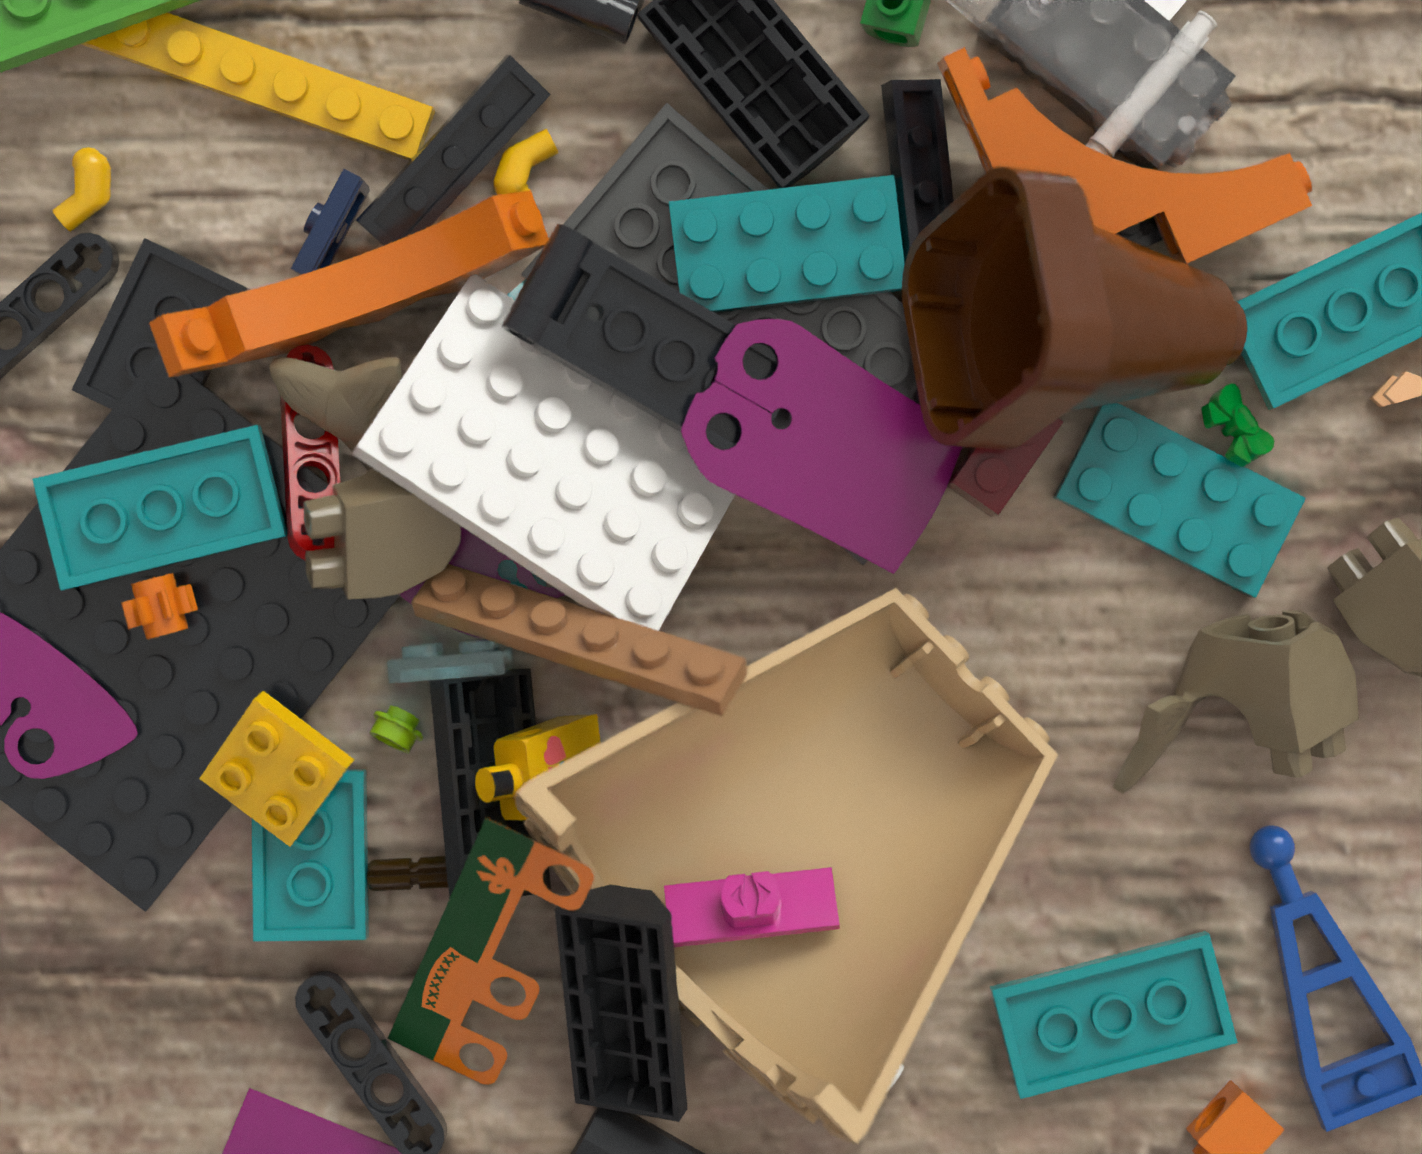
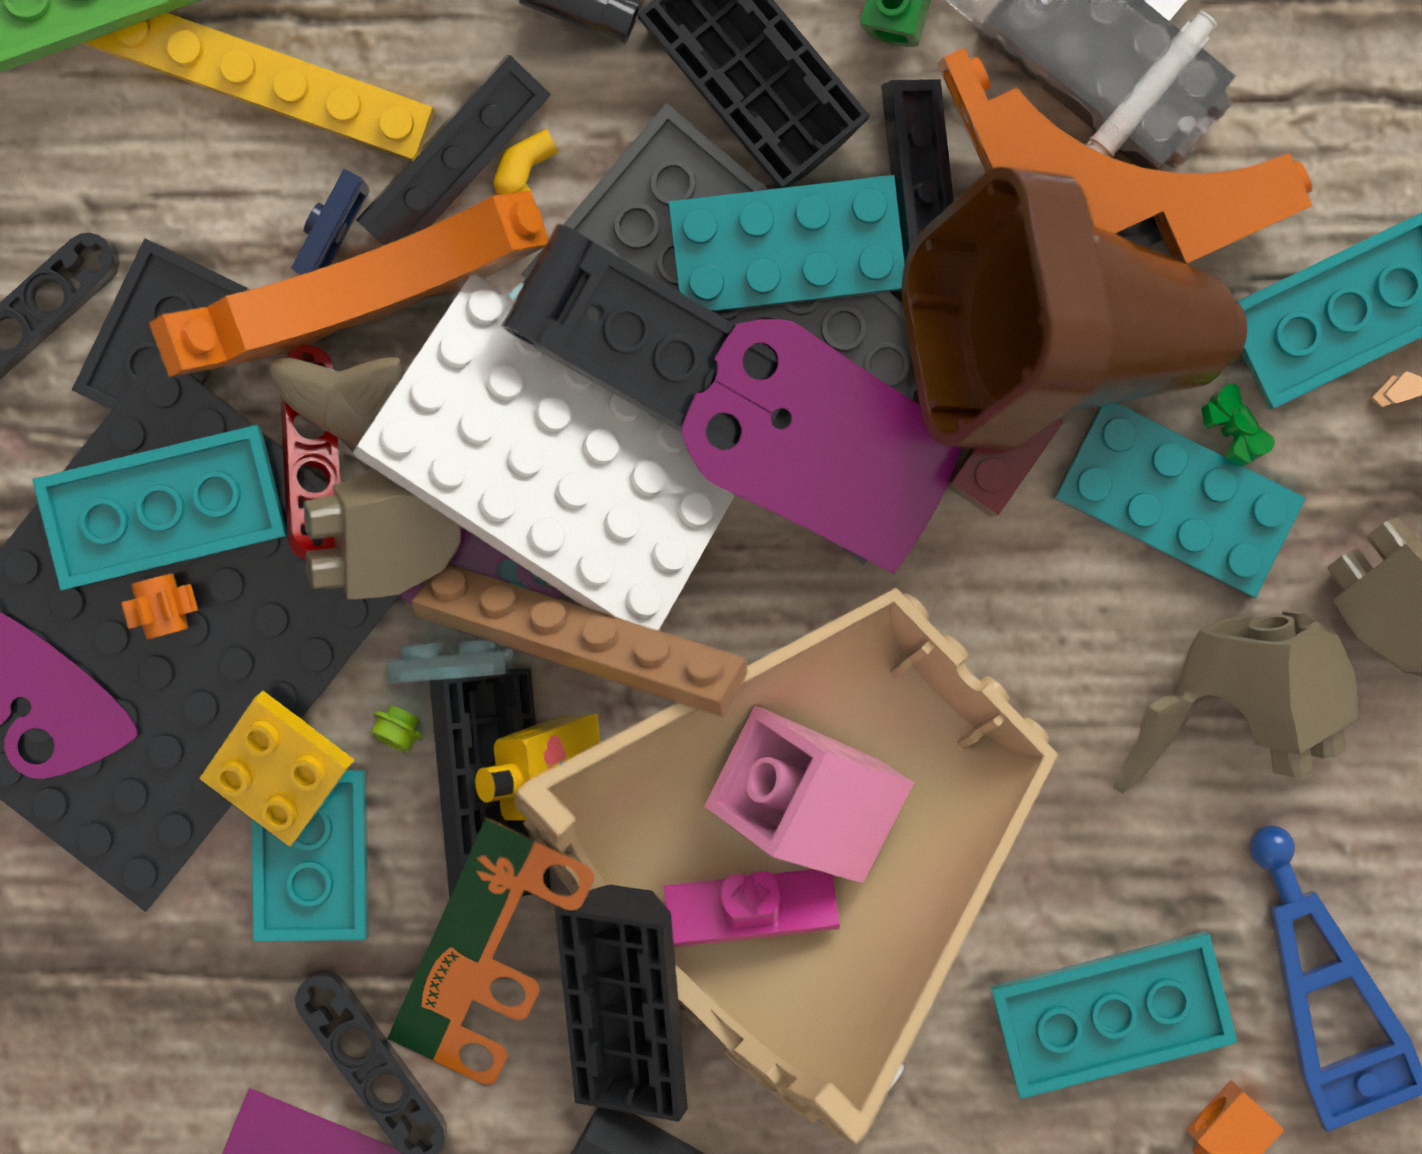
(91, 187): yellow arm -> none
(403, 873): dark brown piece -> none
(808, 796): none -> bright pink slope

